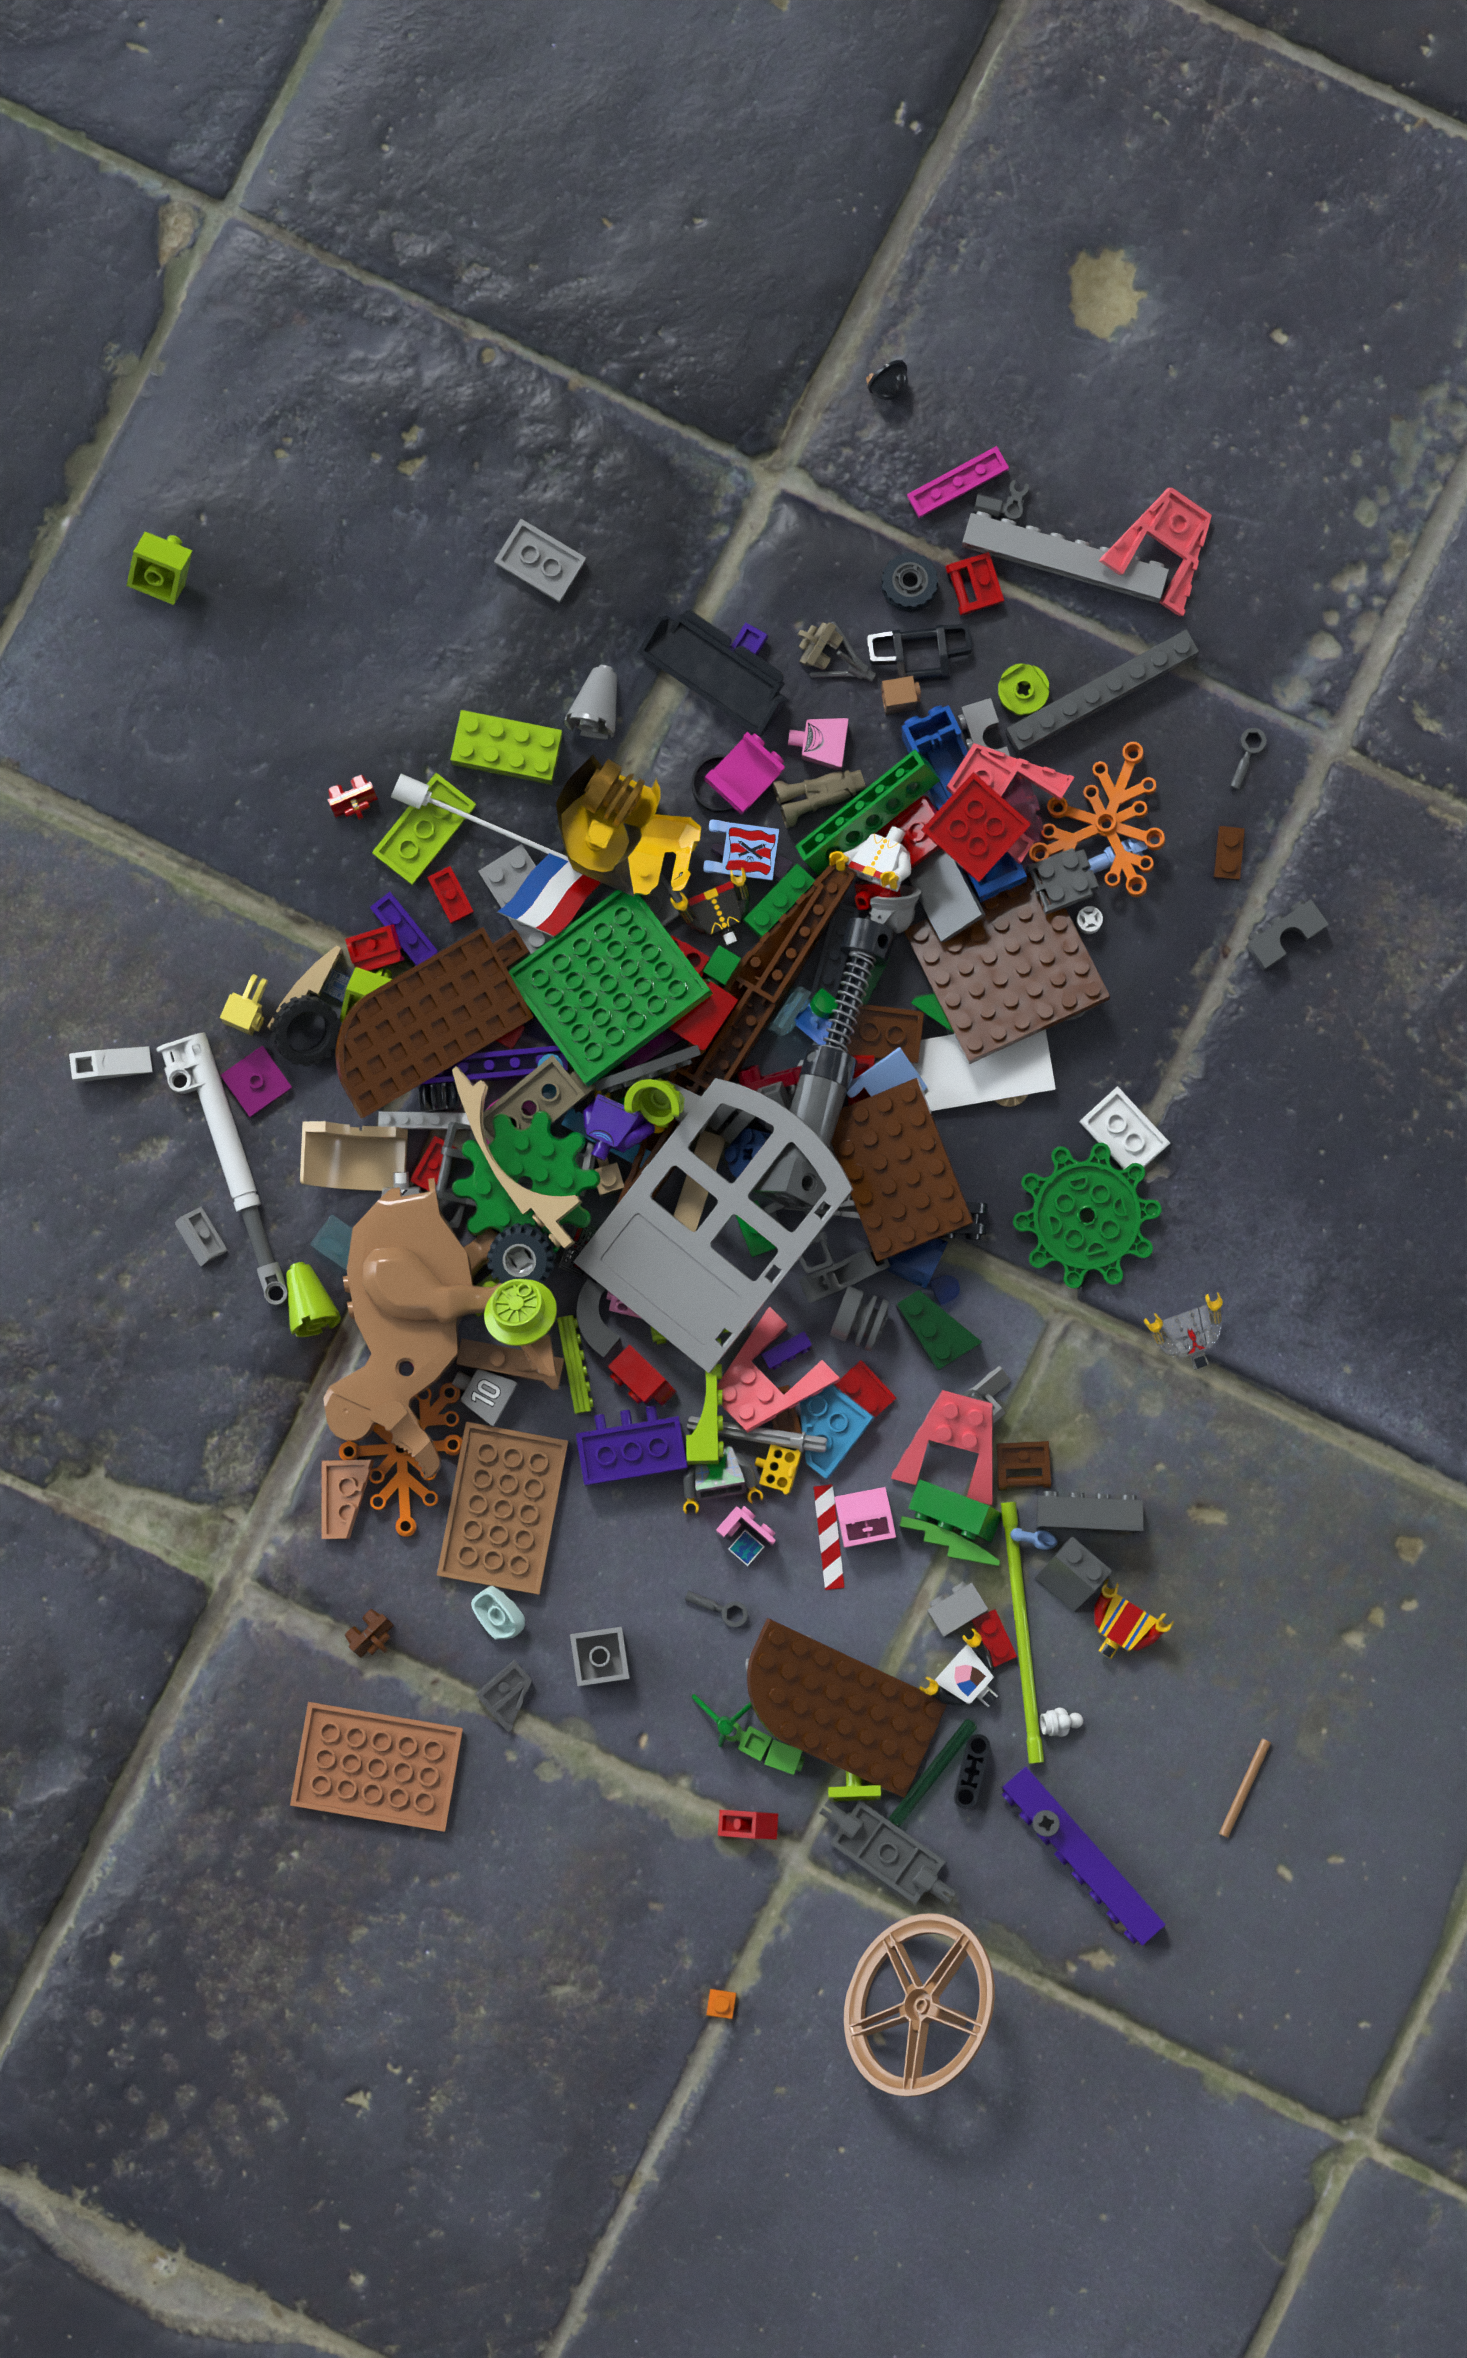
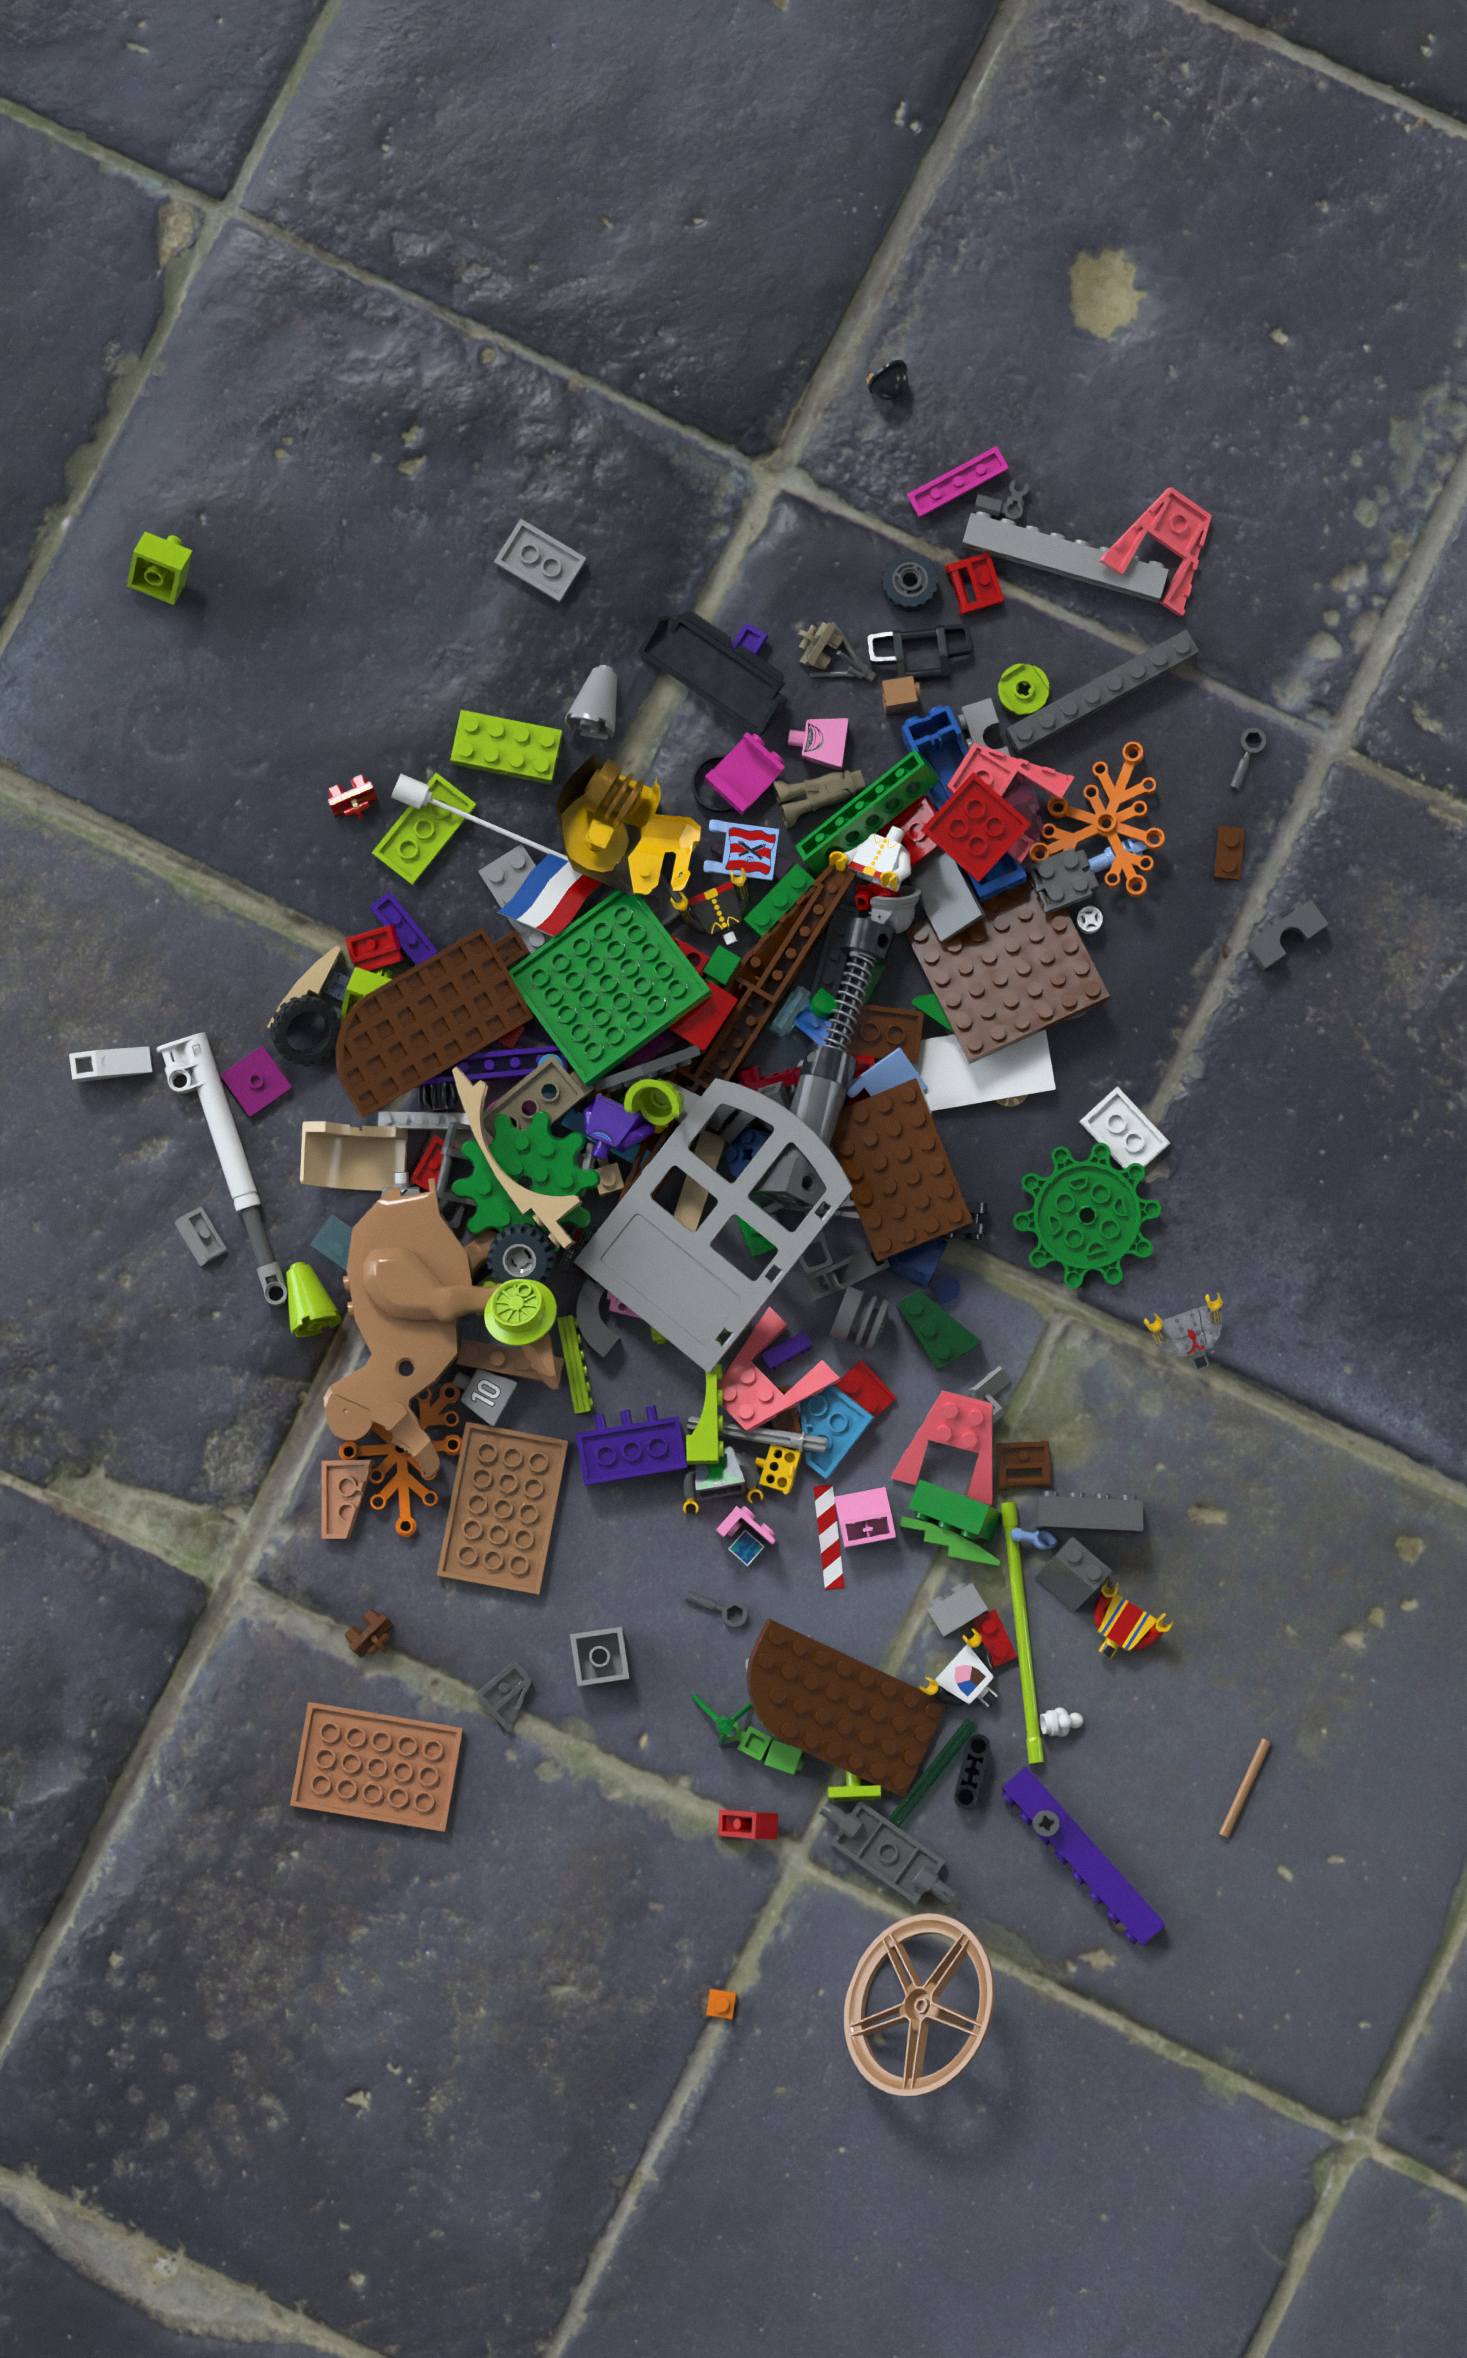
(245, 1013): light yellow brick -> none
(450, 895): red plate -> none
(498, 1614): light aqua piece -> none
(640, 1377): red hinge -> none

